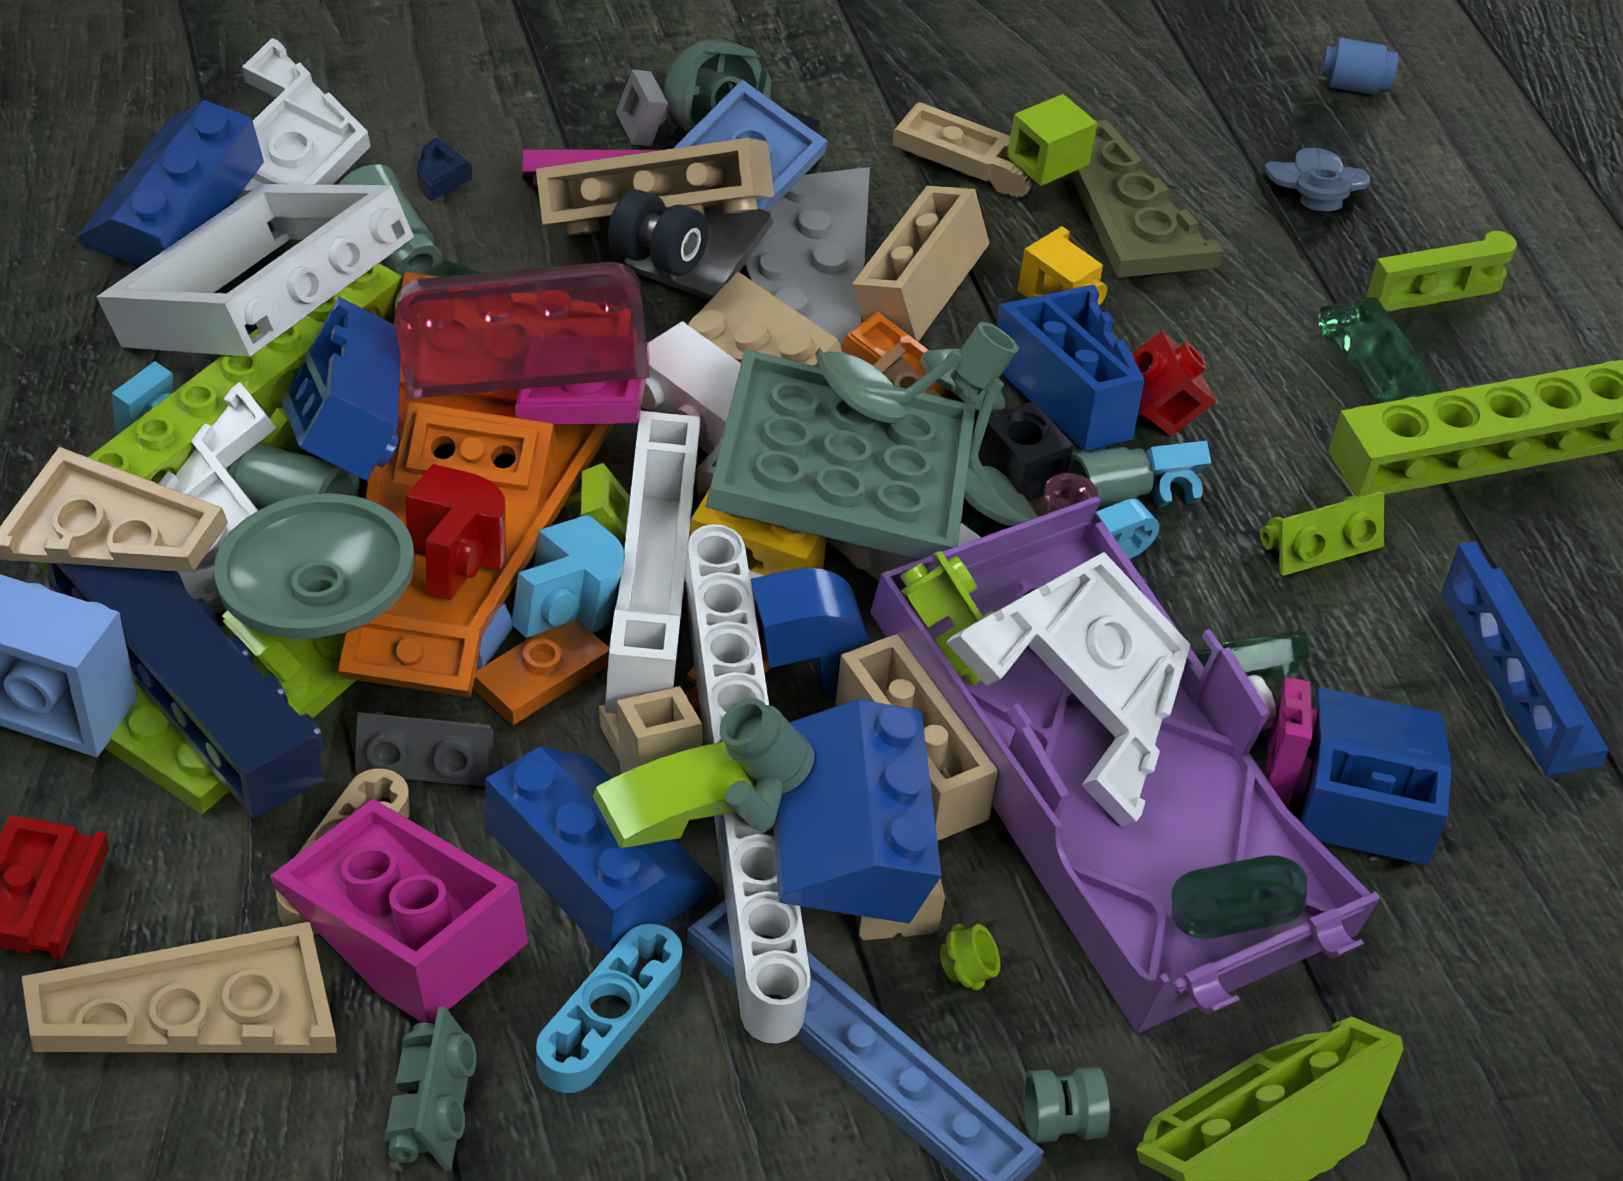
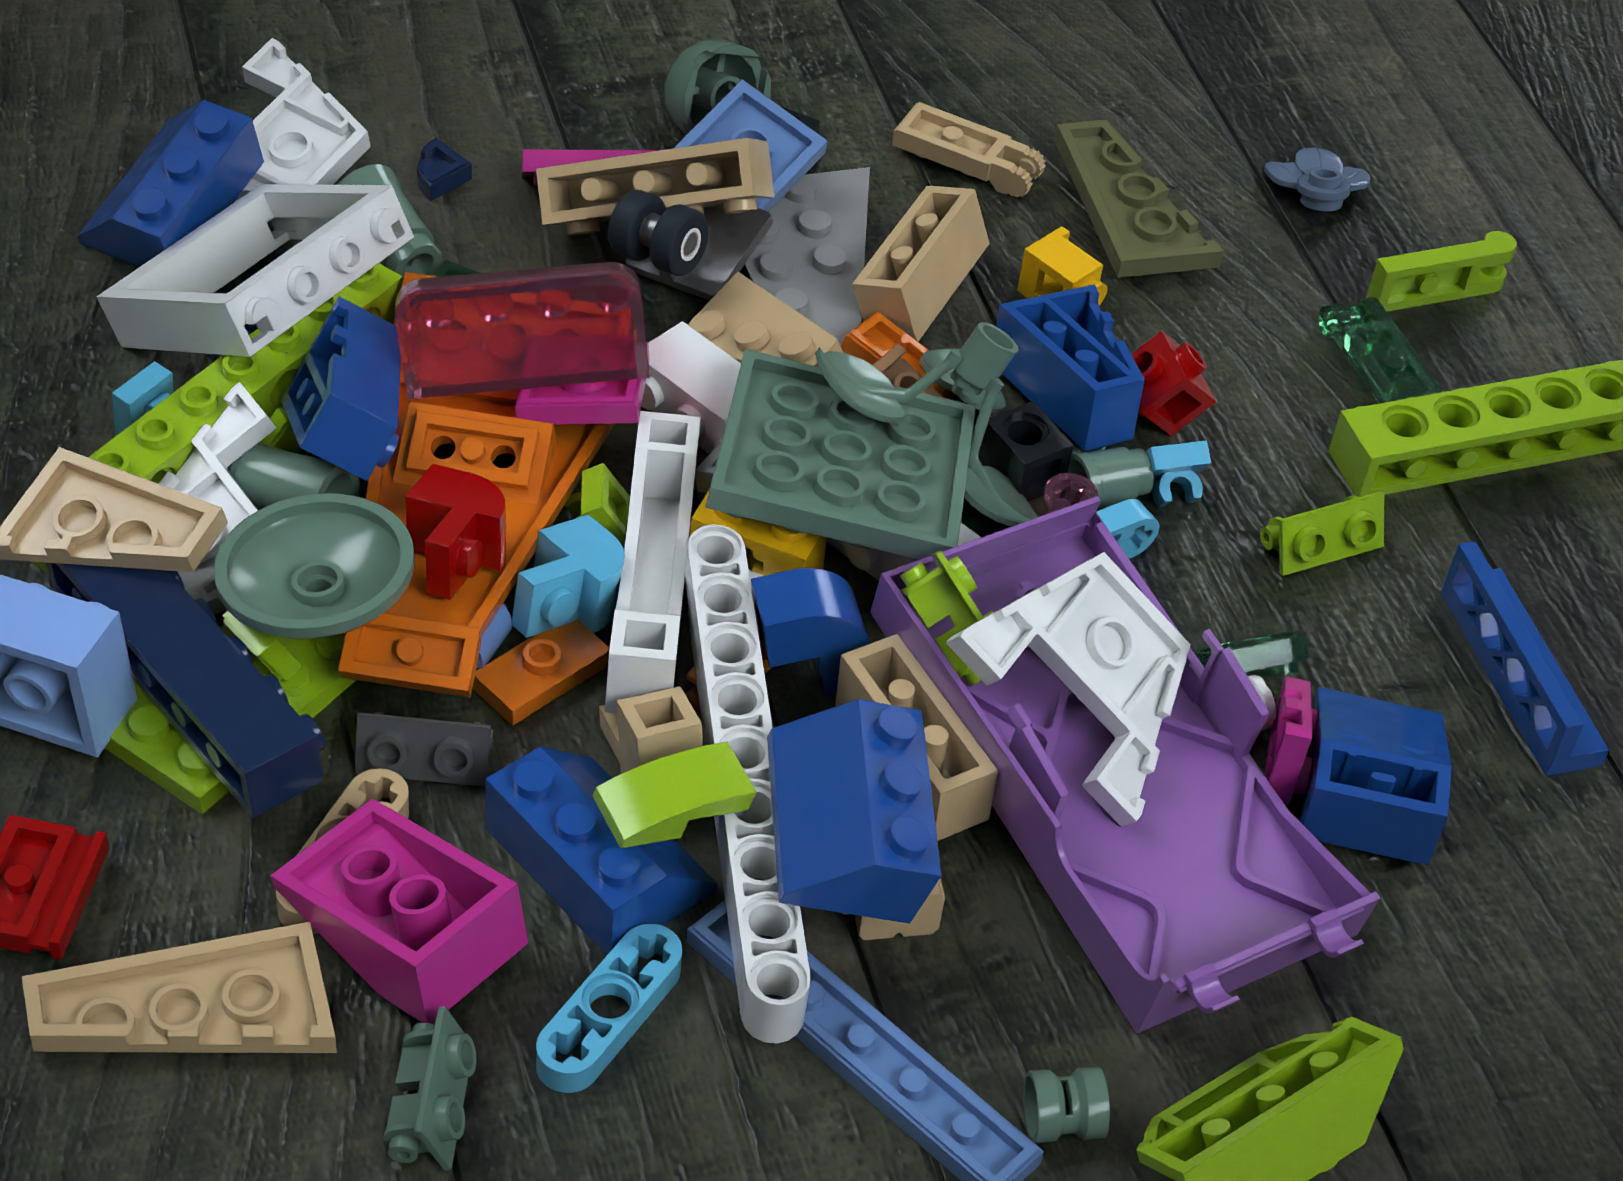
(642, 108): light grey plate -> none
(771, 755): sand green piece -> none
(970, 956): lime plate -> none
(1052, 139): lime brick -> none
(1239, 897): plate -> none
(1359, 66): medium blue brick -> none

